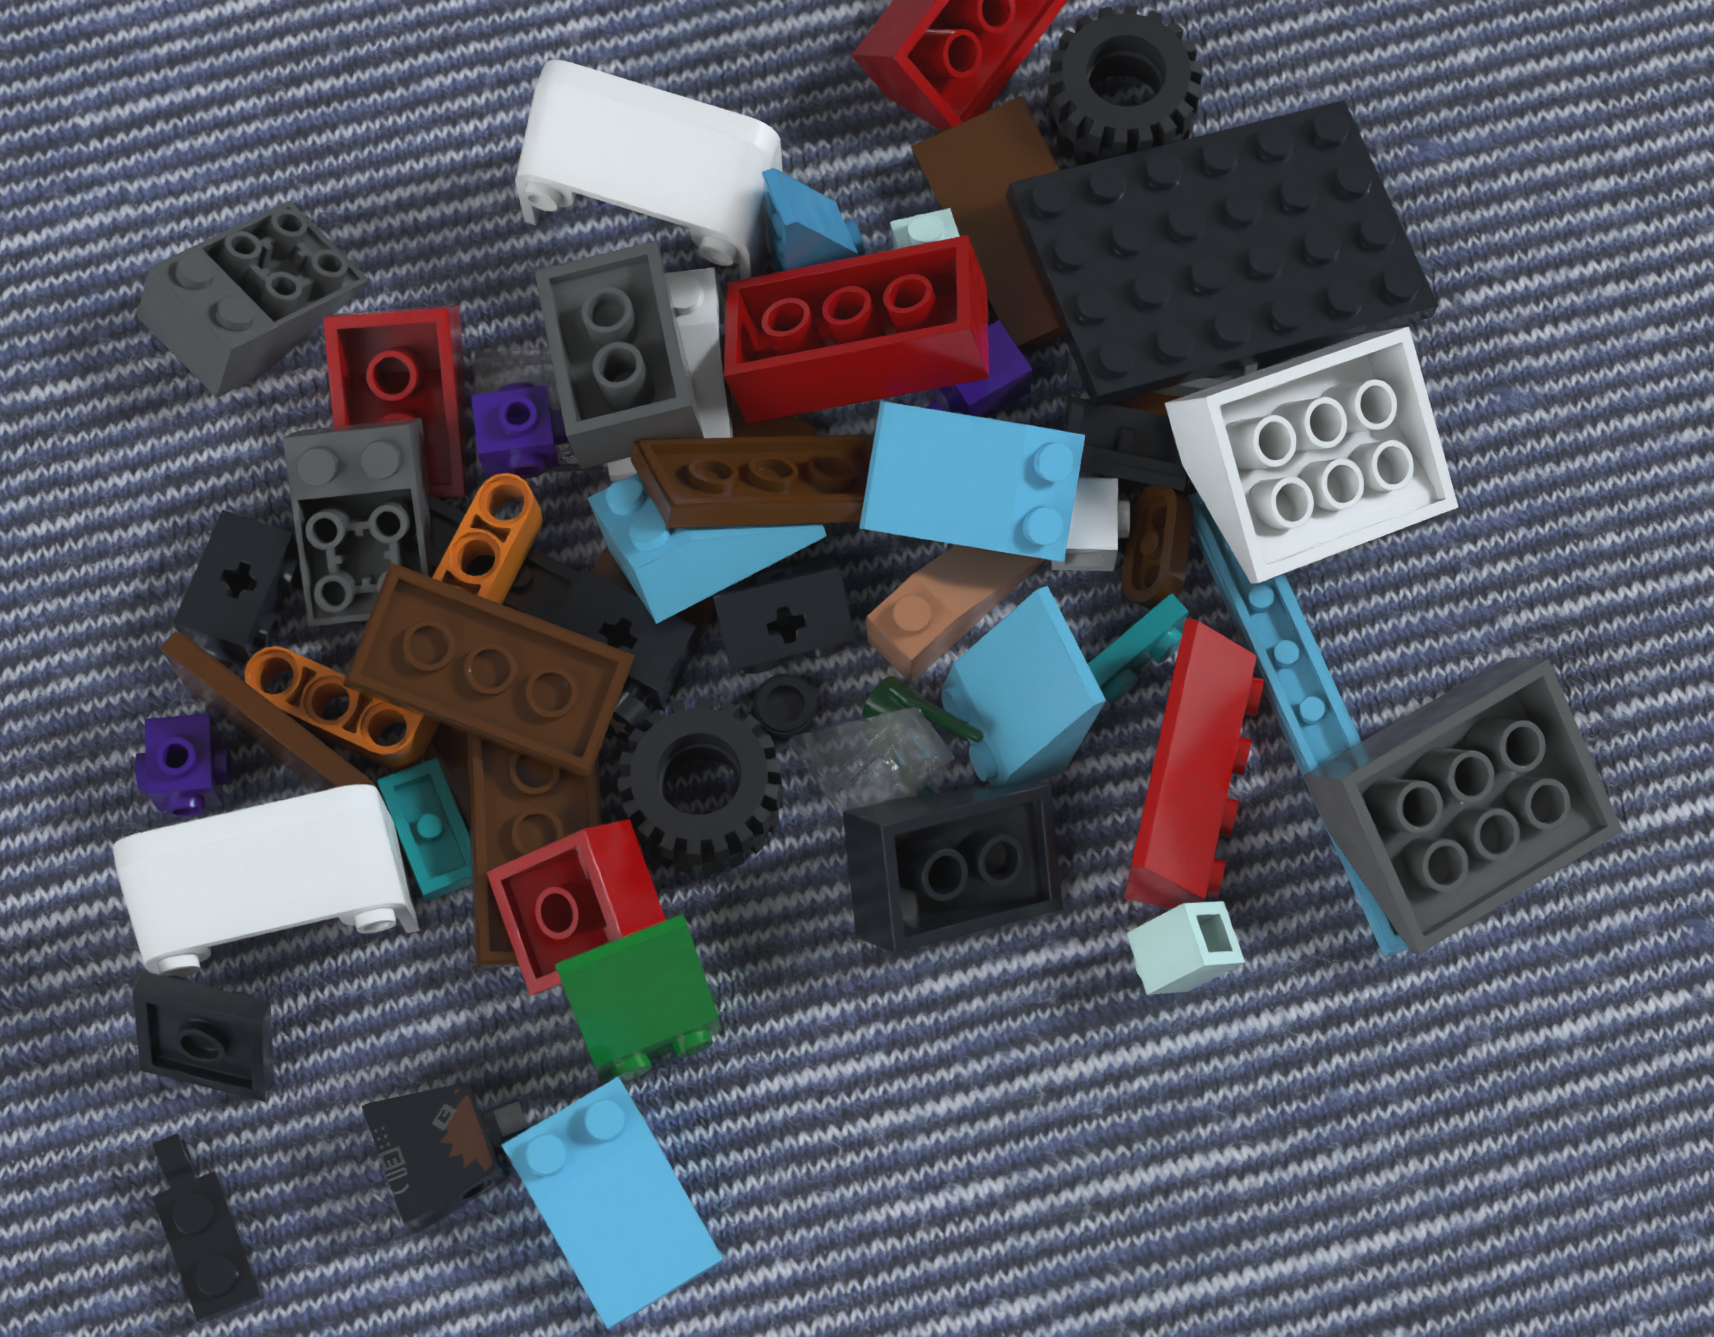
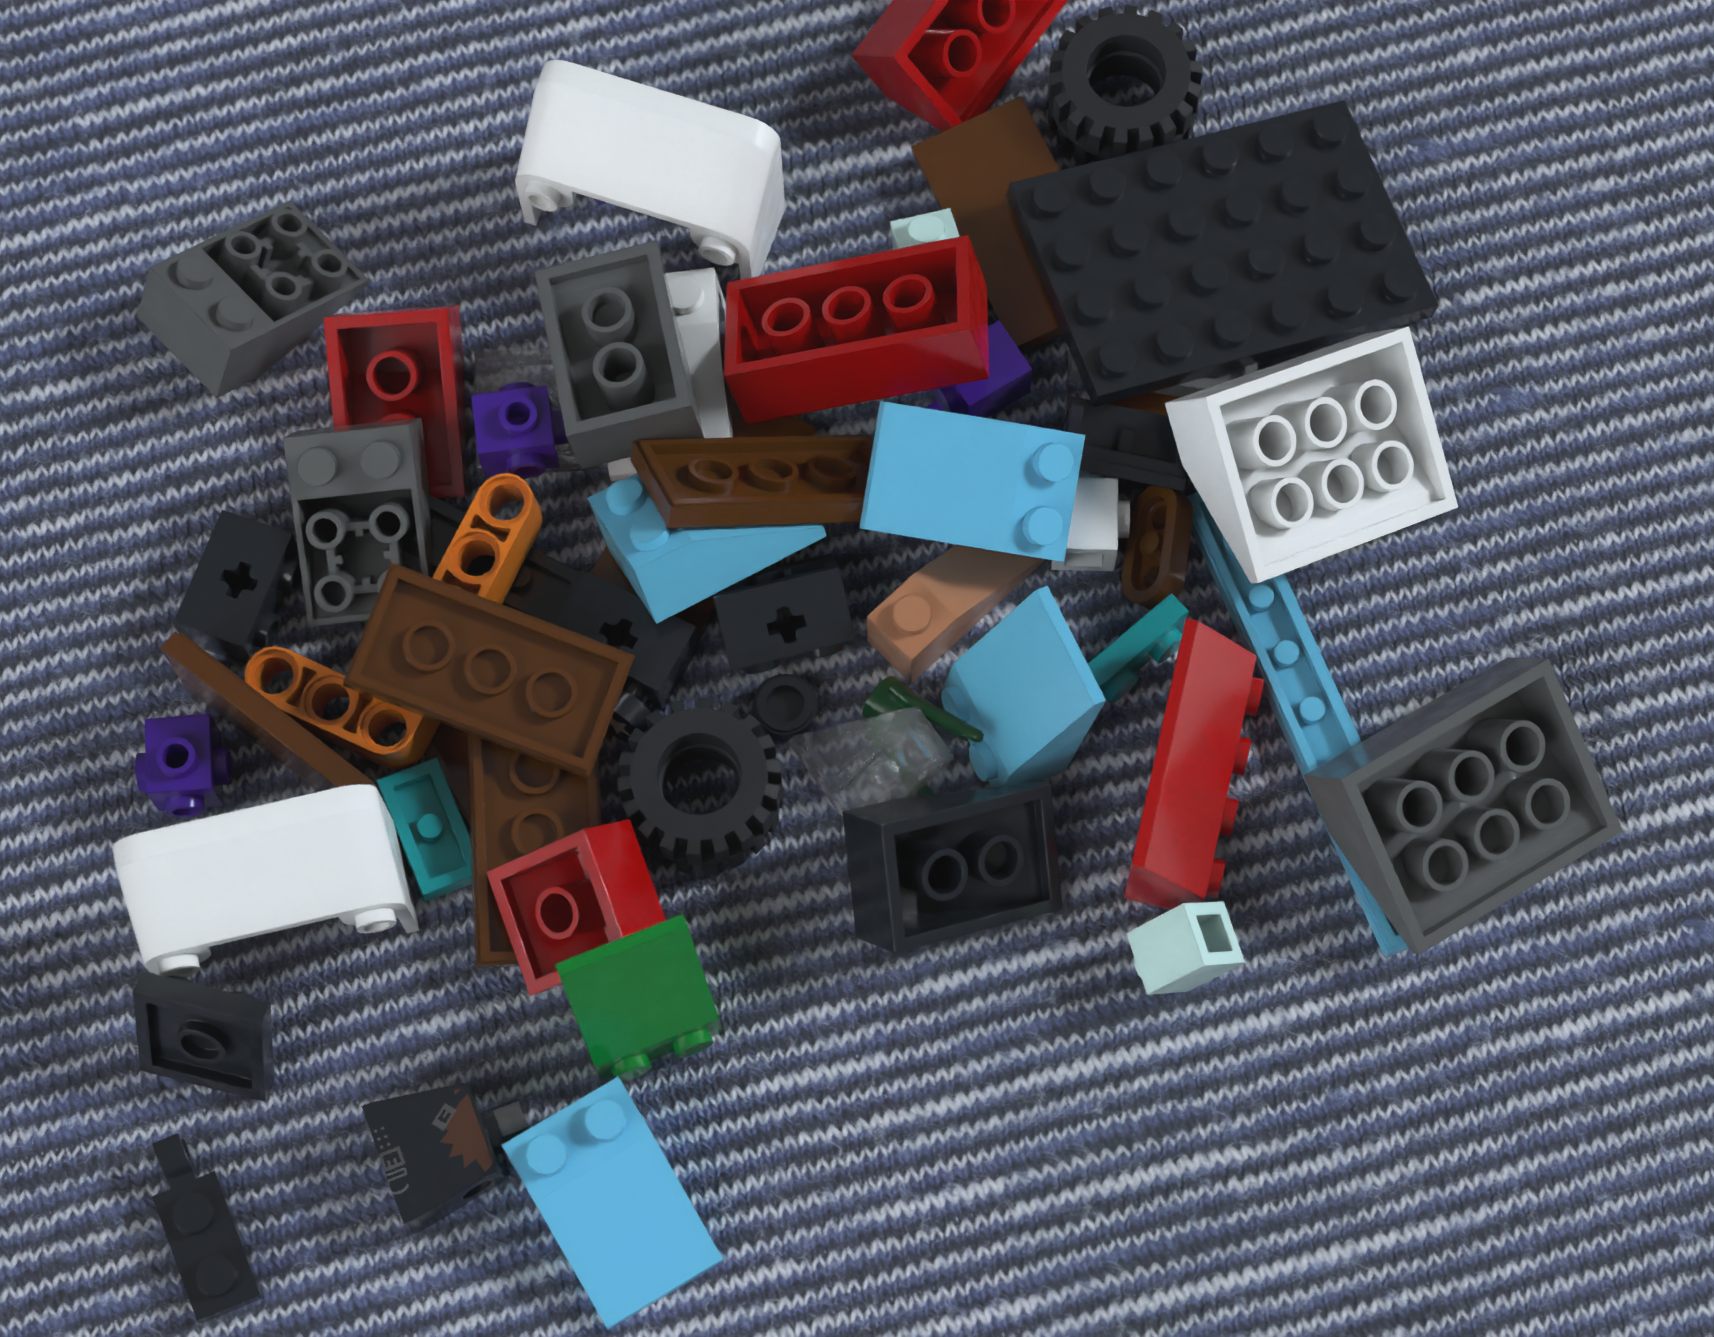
(805, 225): dark azure slope -> none

